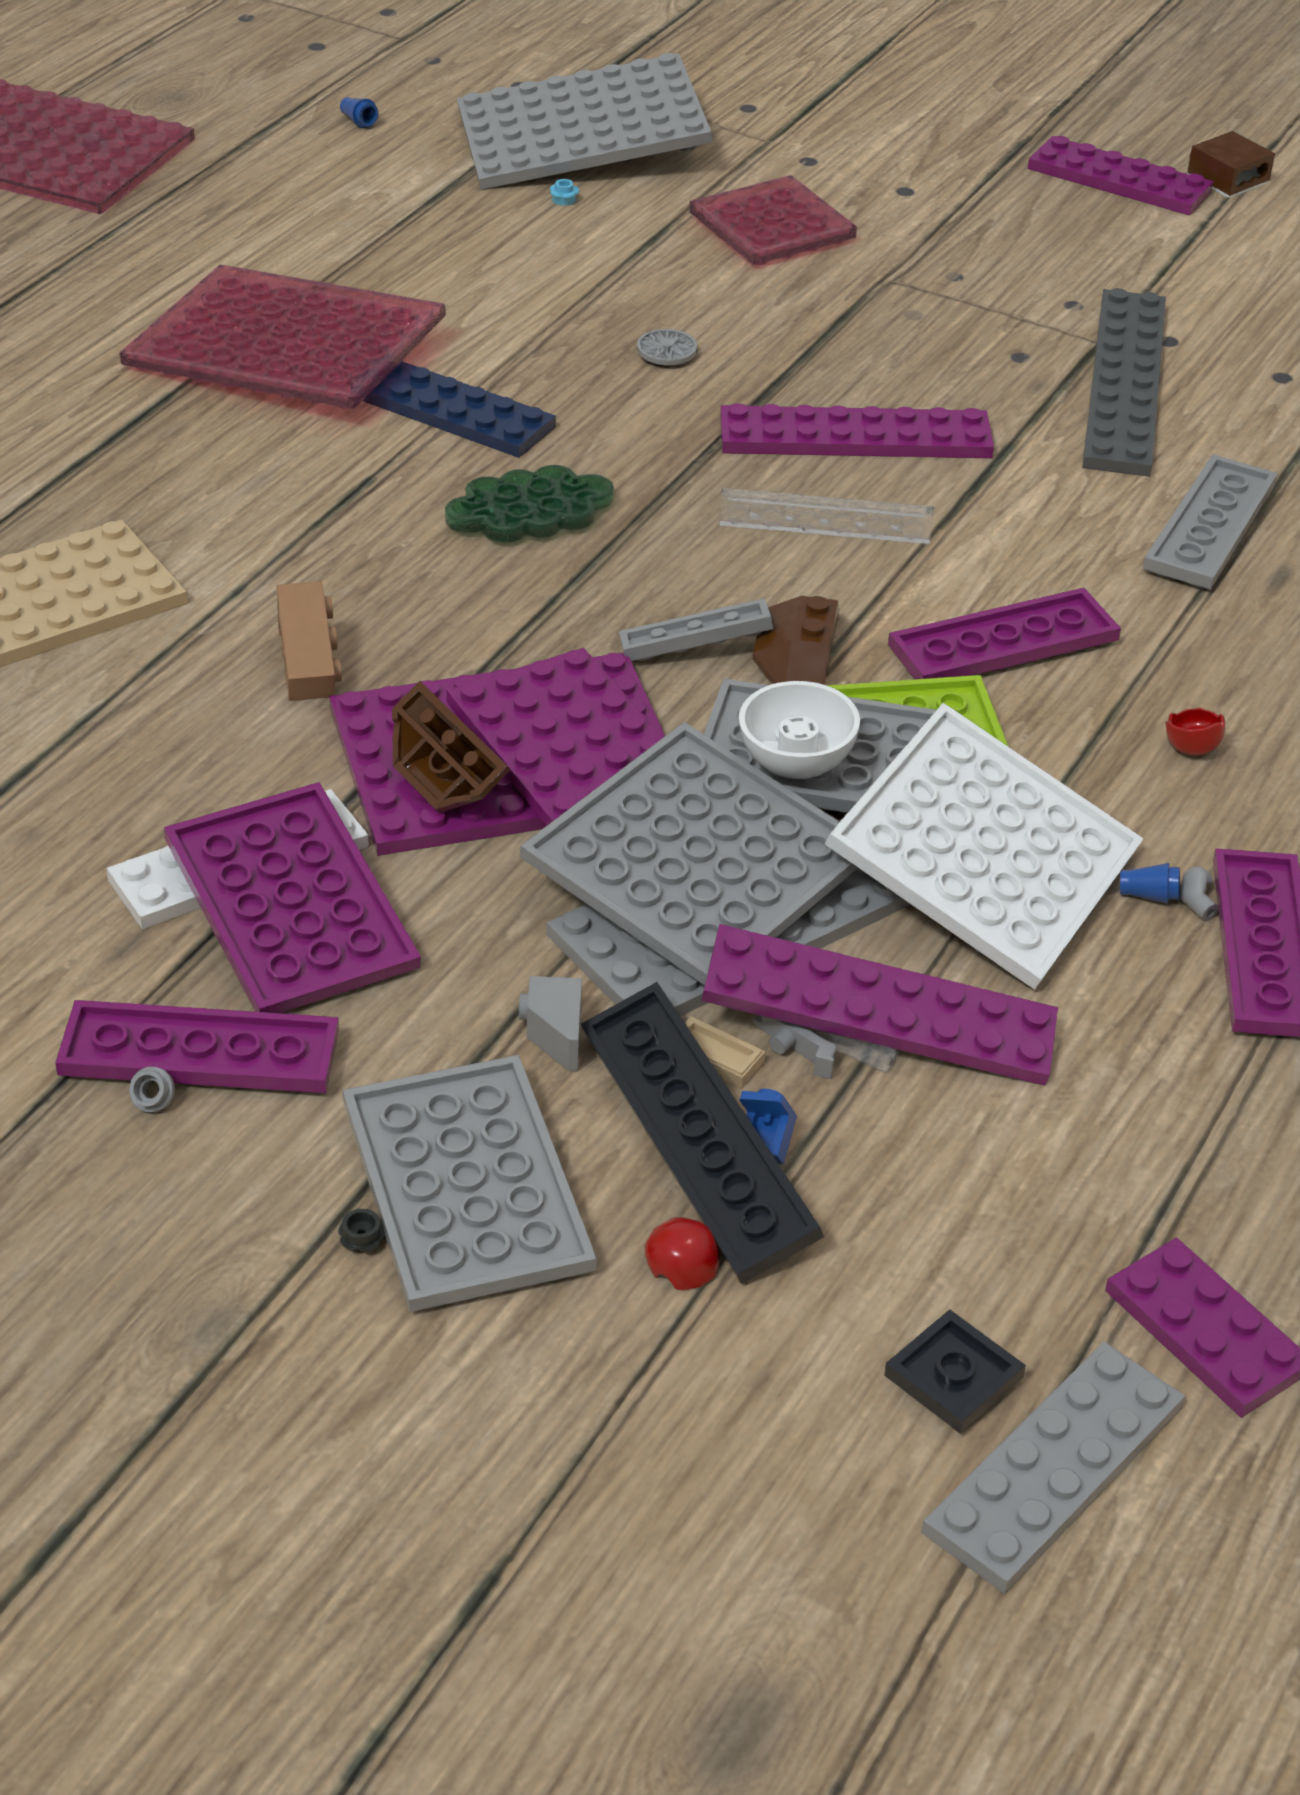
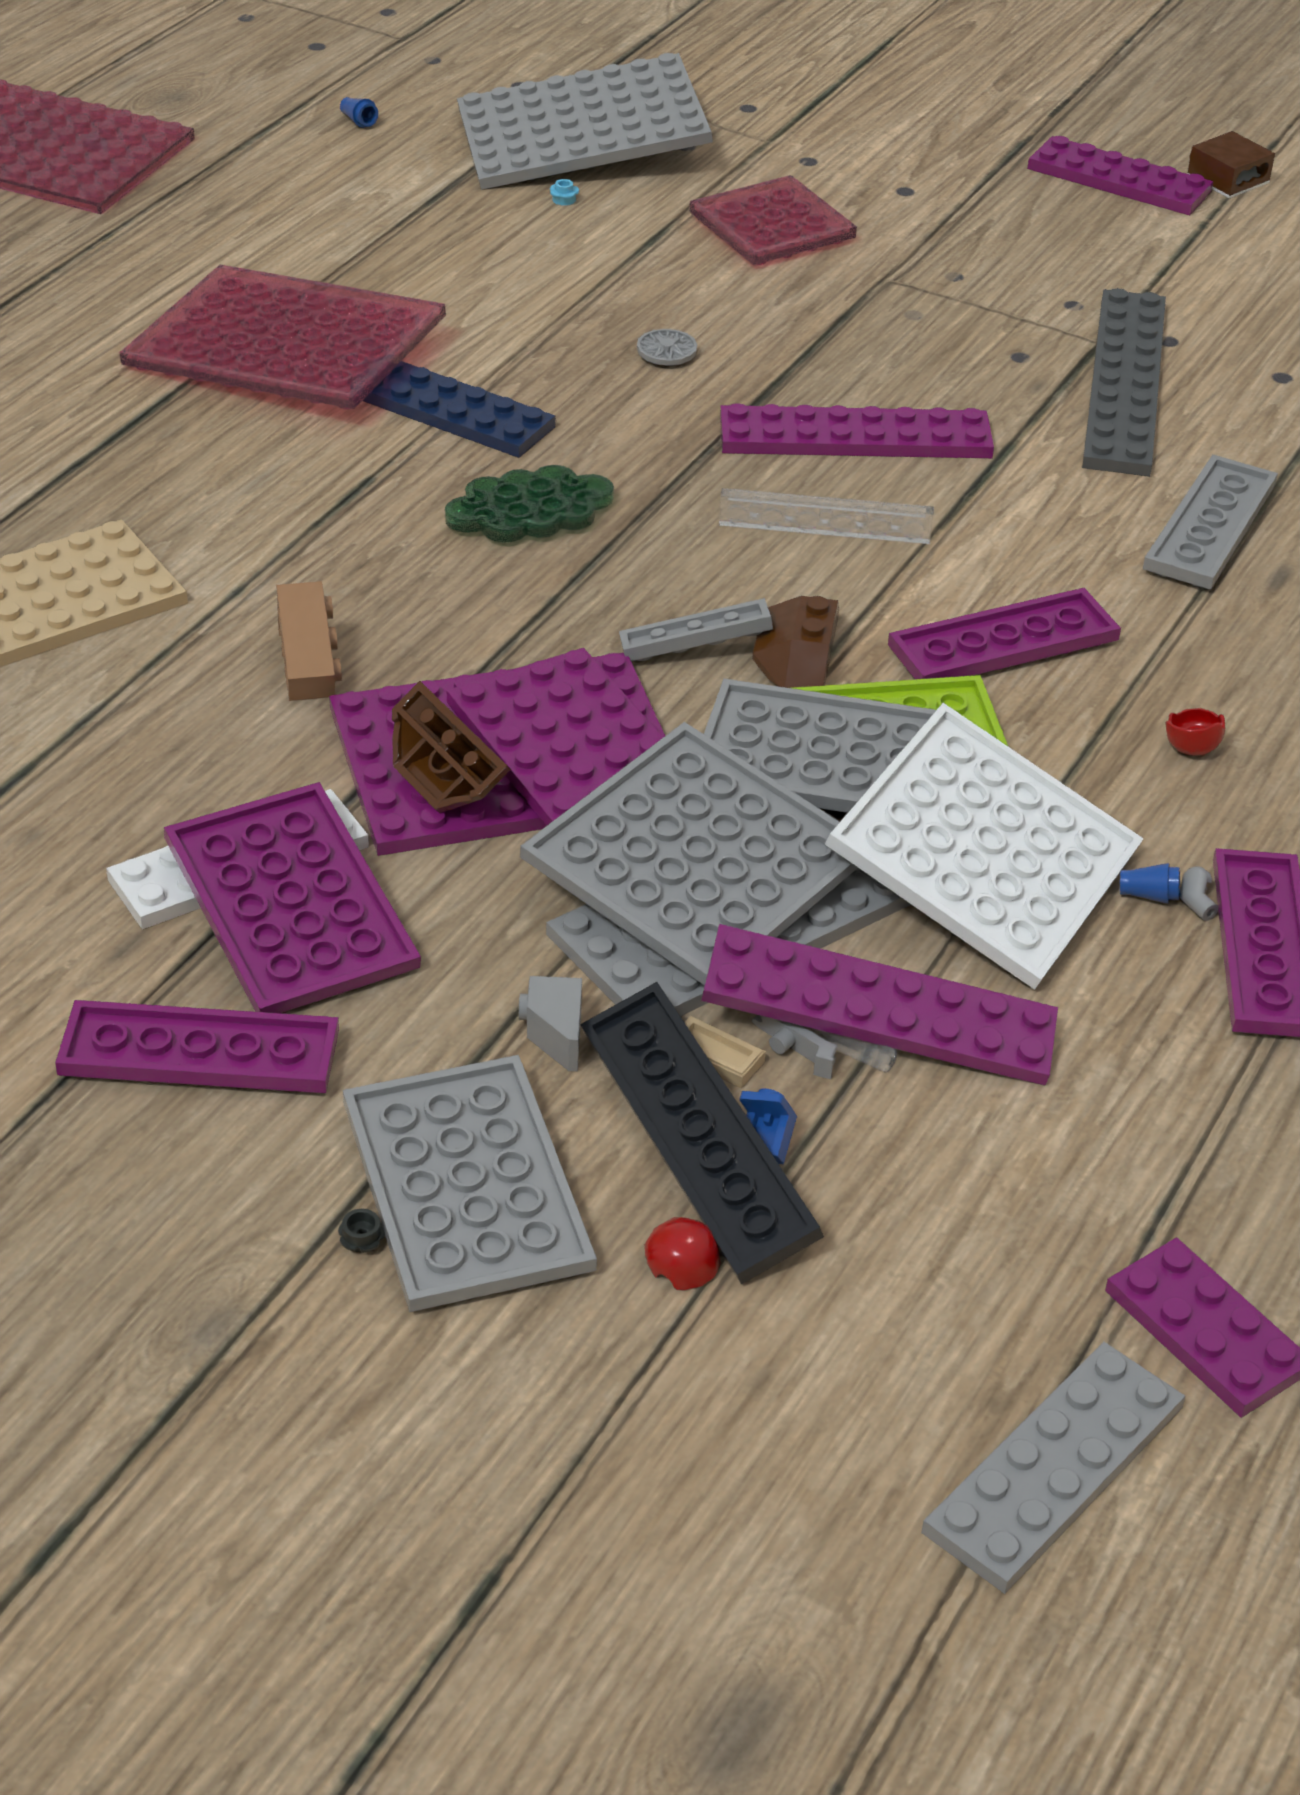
(139, 1089): light grey plate -> none
(799, 728): white piece -> none
(954, 1370): black plate -> none

